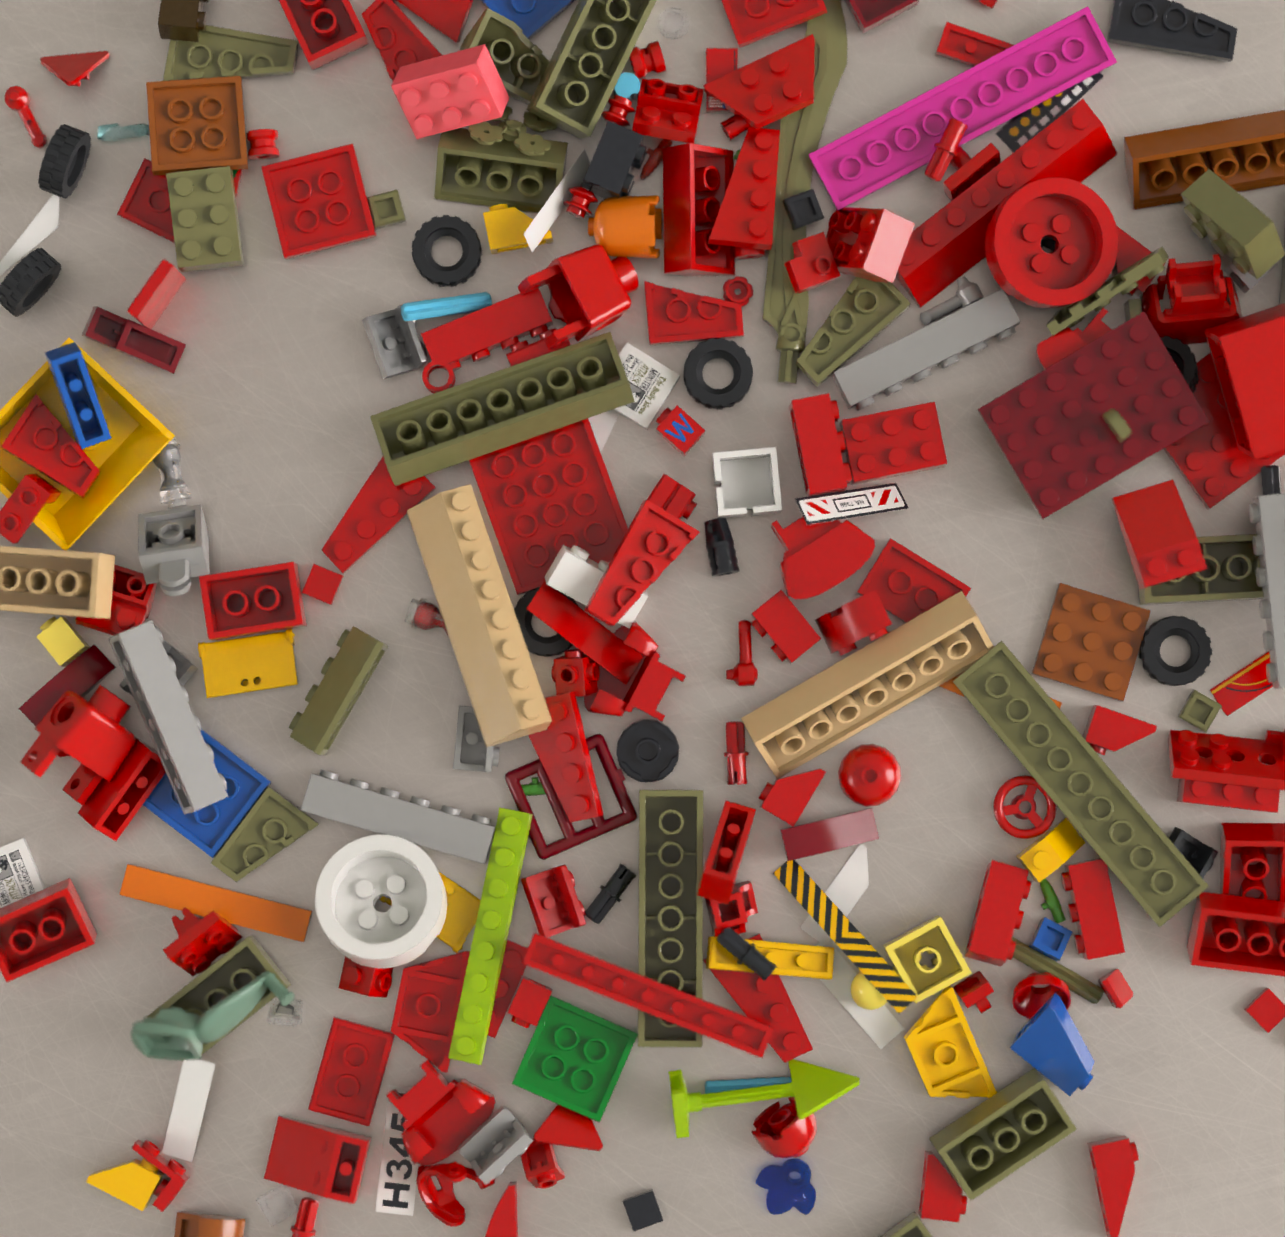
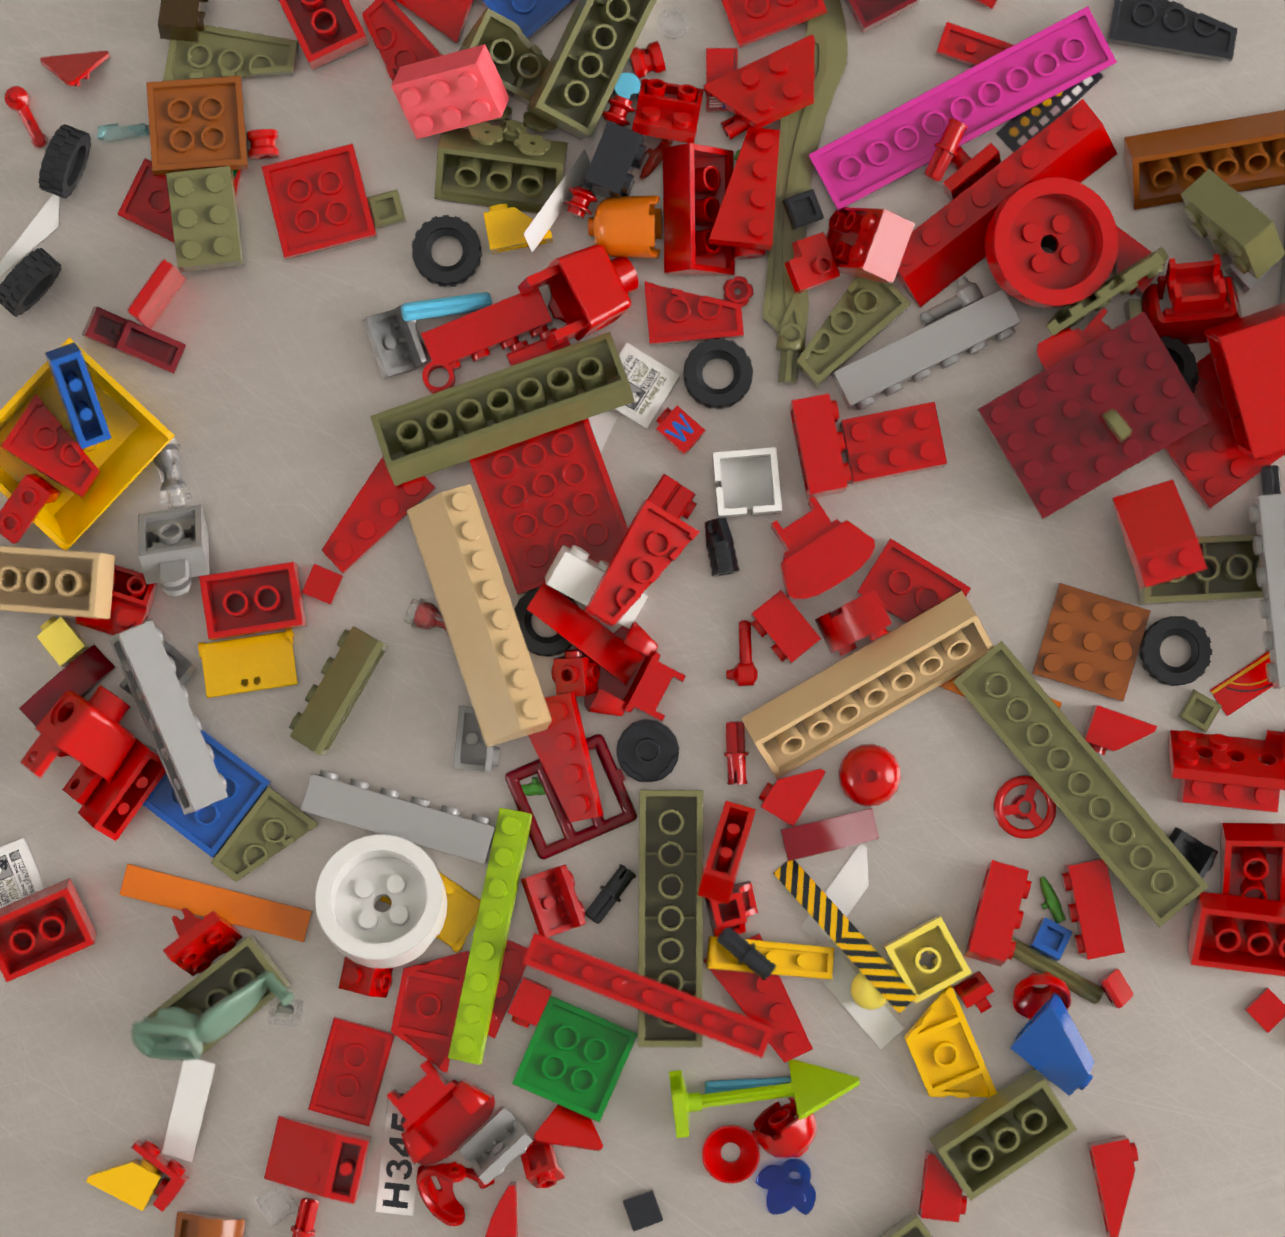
(730, 1171): none -> red piece
(851, 503): sticker -> none
(1050, 850): yellow slope -> none

